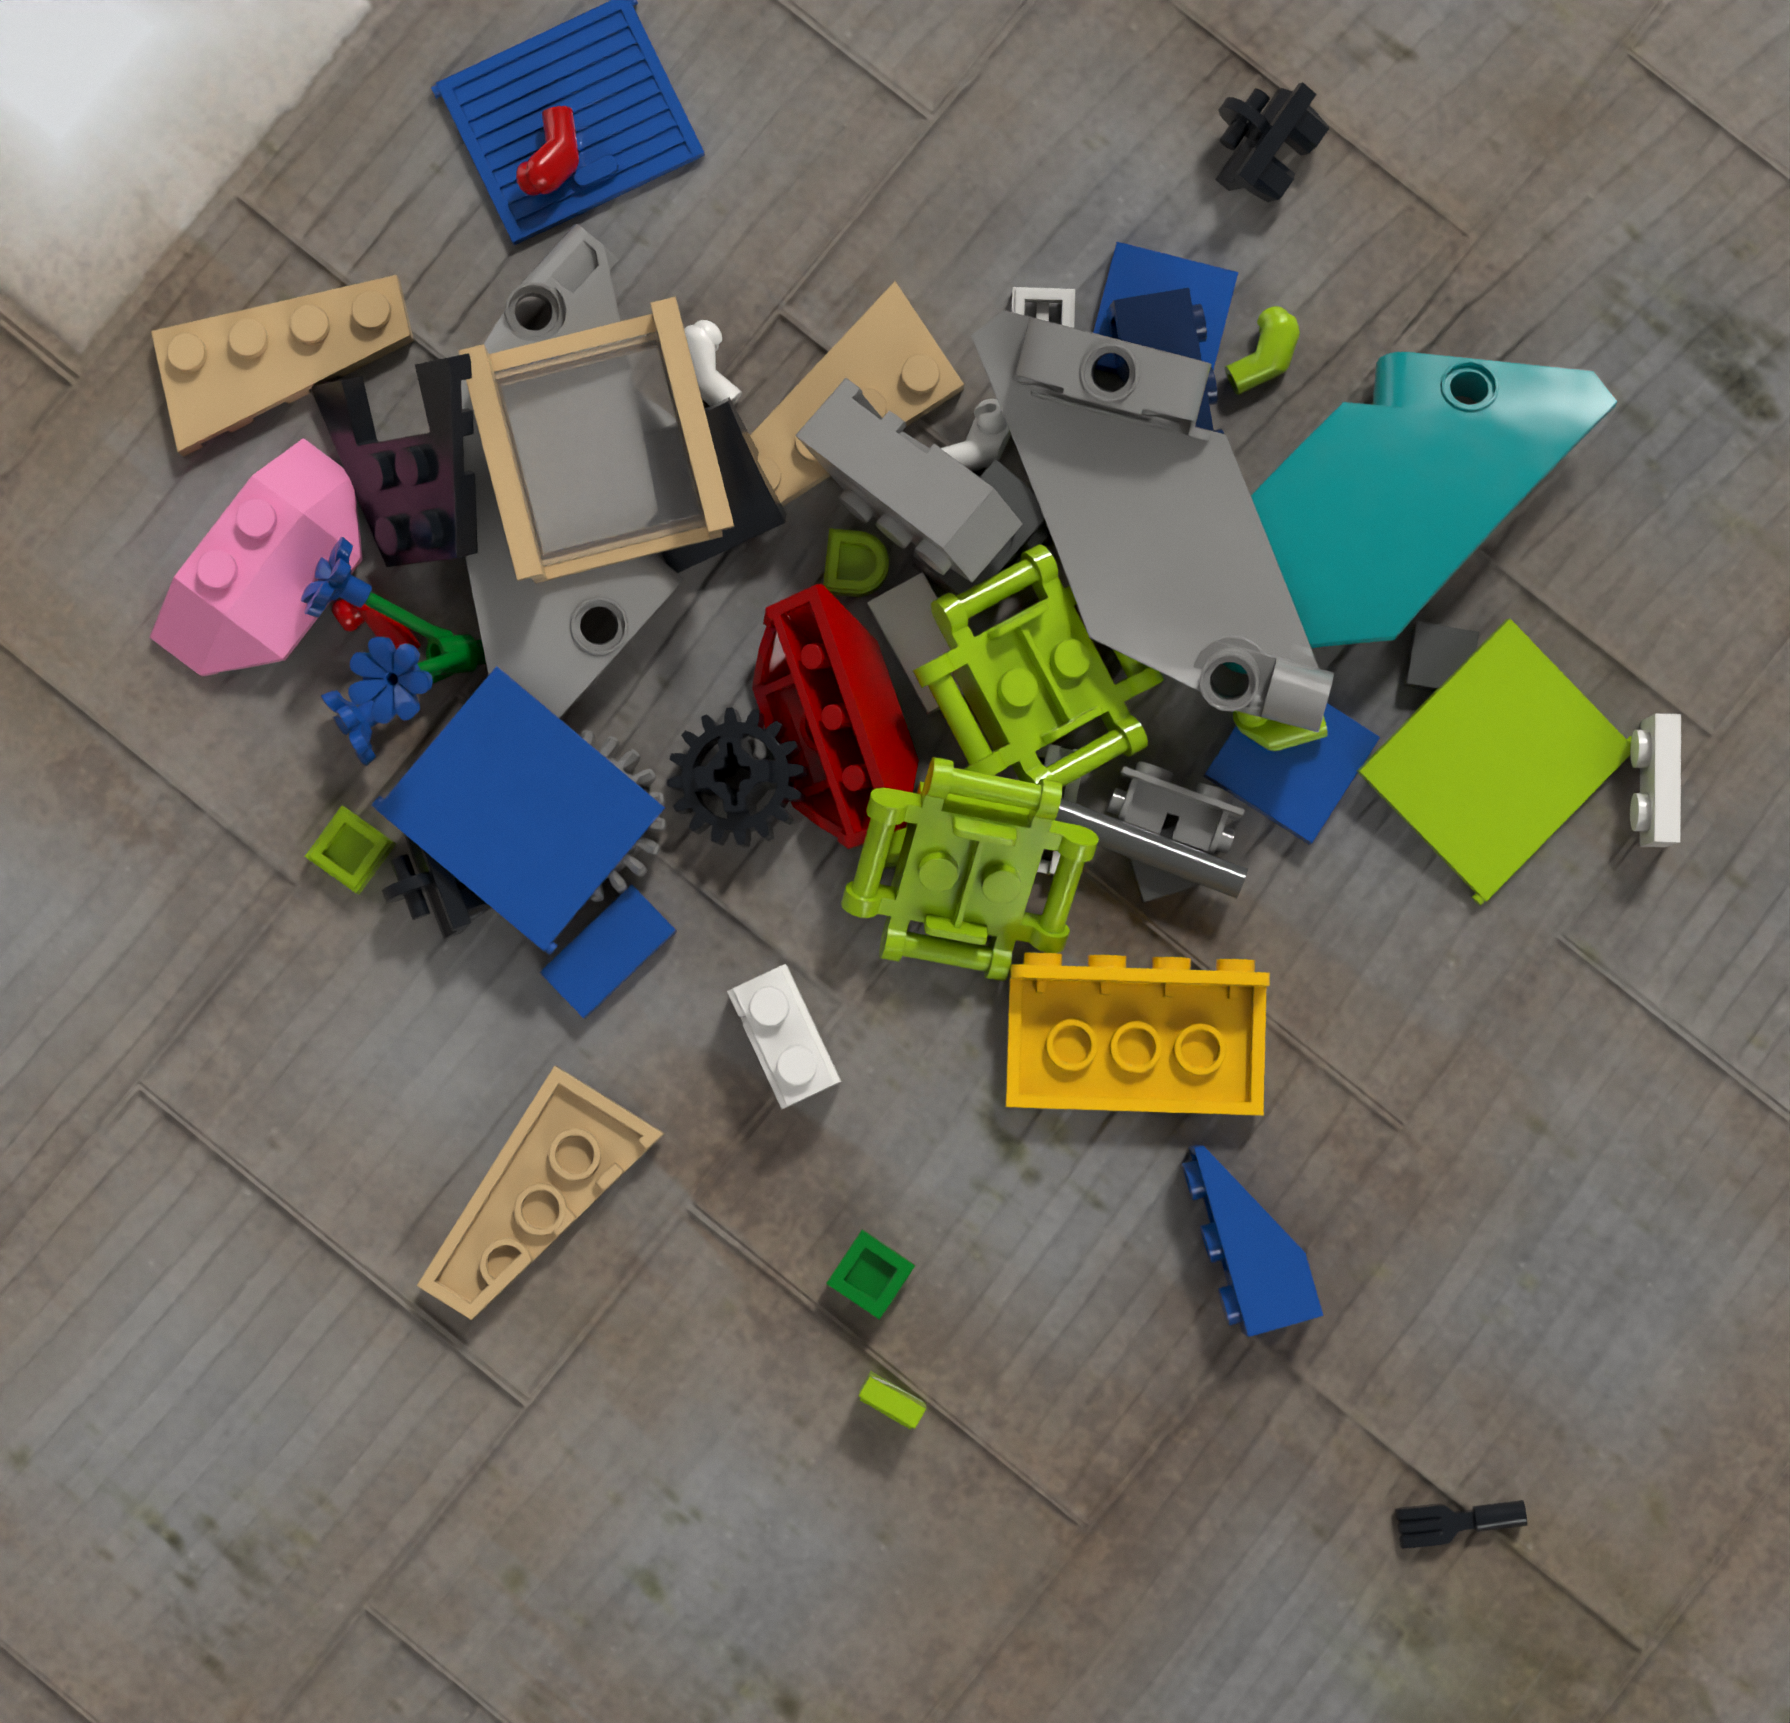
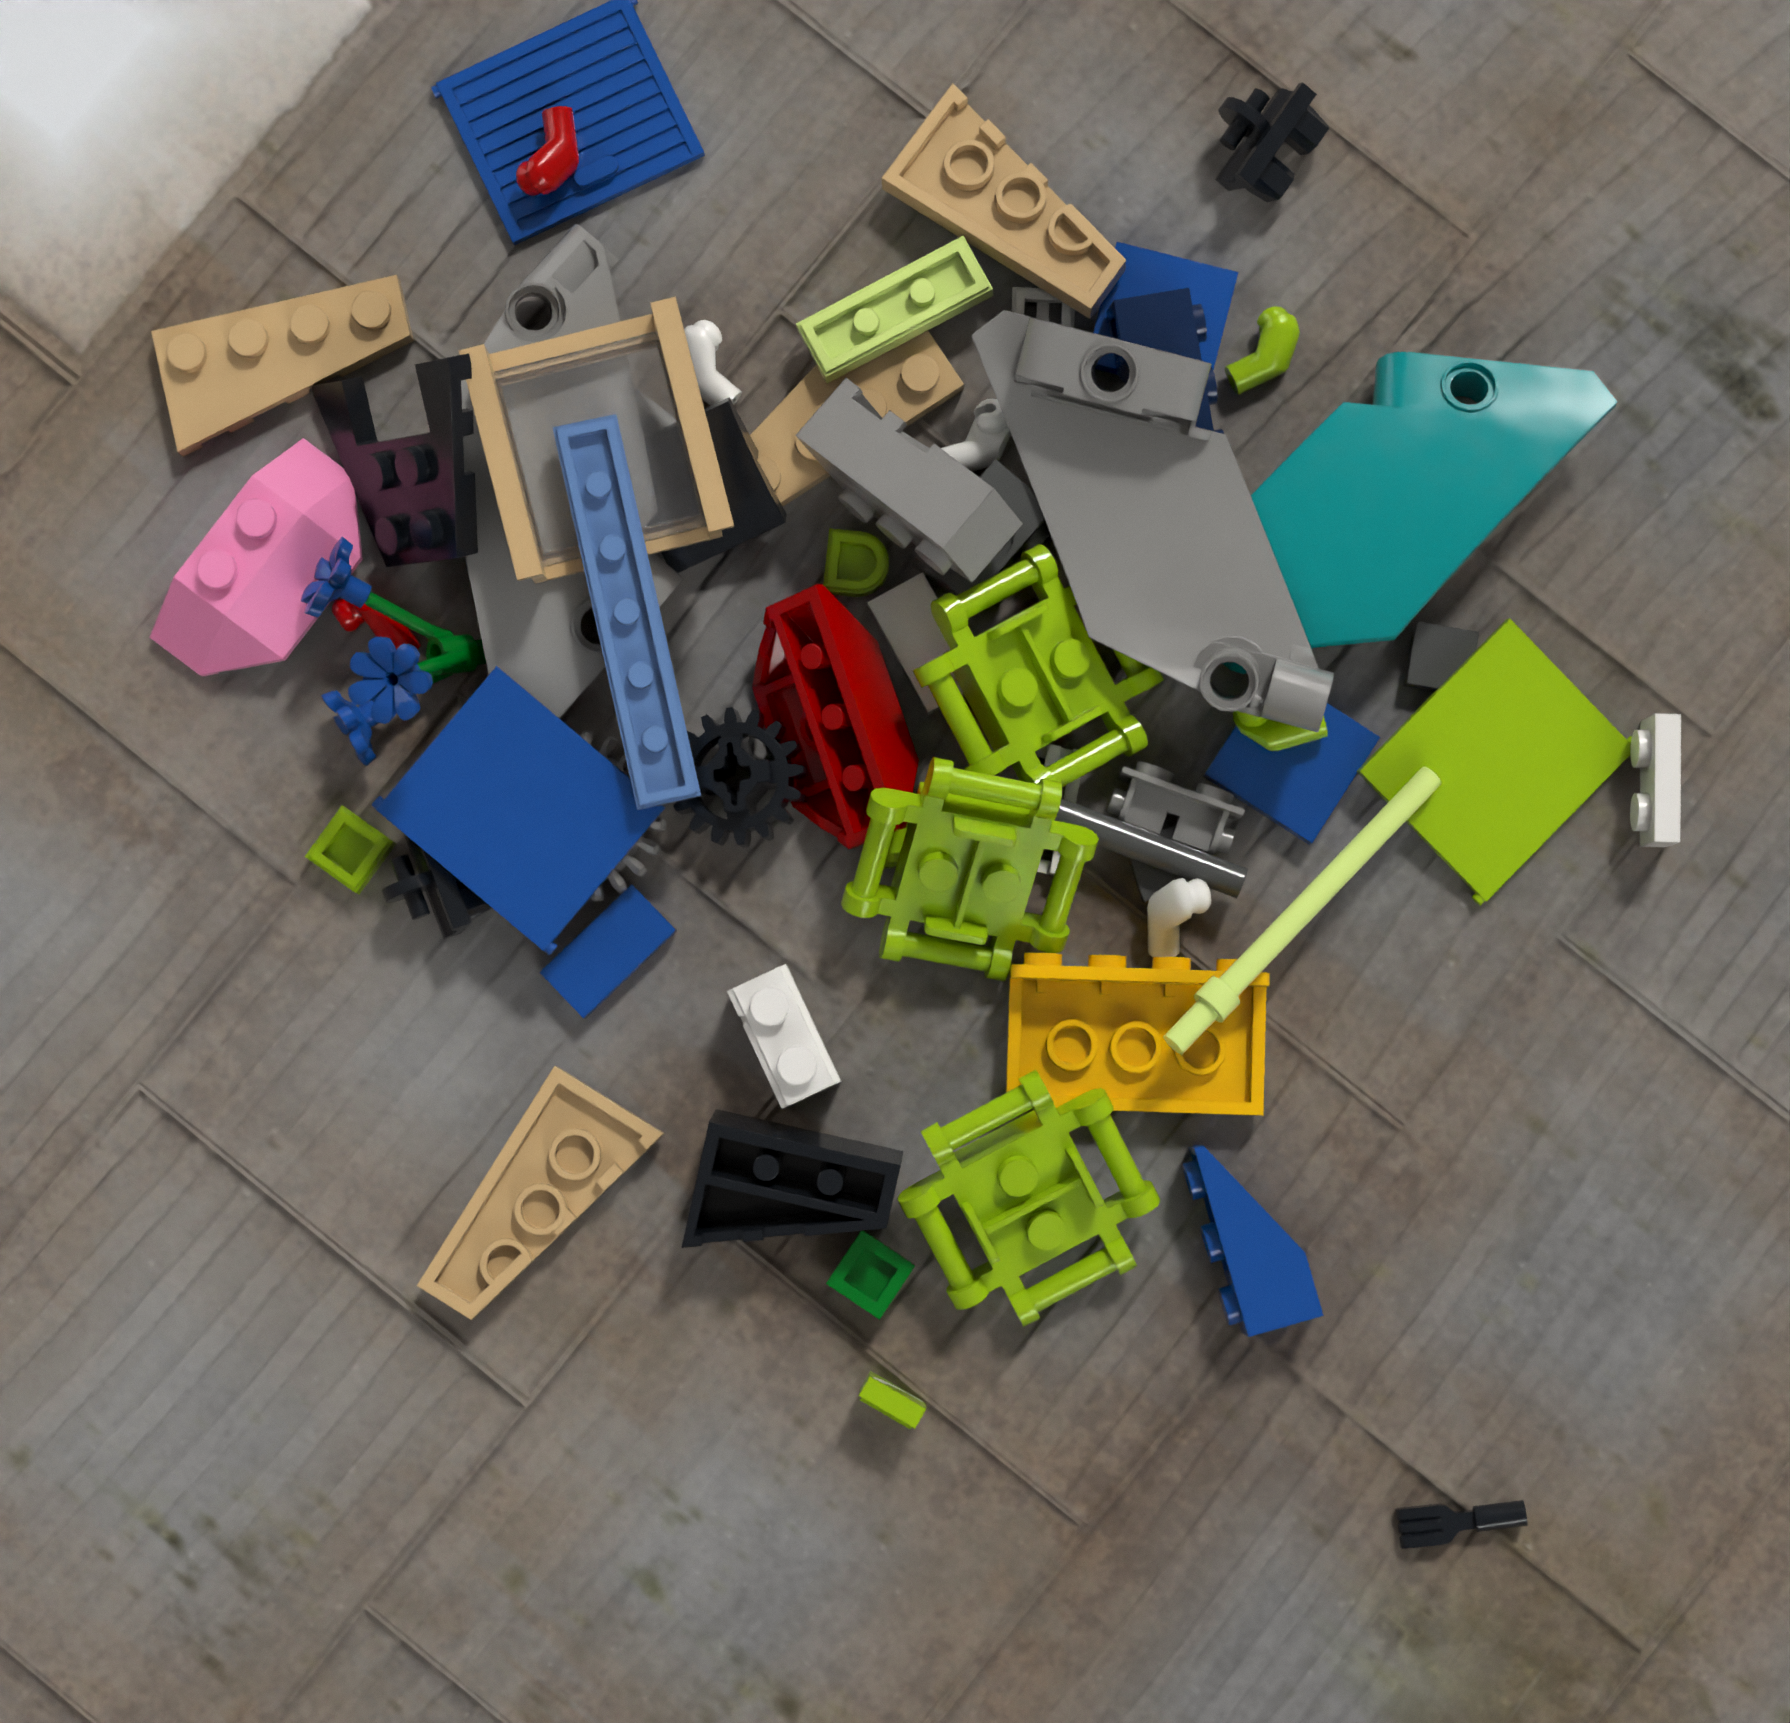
(626, 611): none -> medium blue tile
(786, 1181): none -> black wedge
(895, 309): none -> yellowish green tile
(980, 189): none -> tan wing
(1028, 1196): none -> lime brick
(1169, 909): none -> white arm
(1220, 995): none -> yellowish green bar

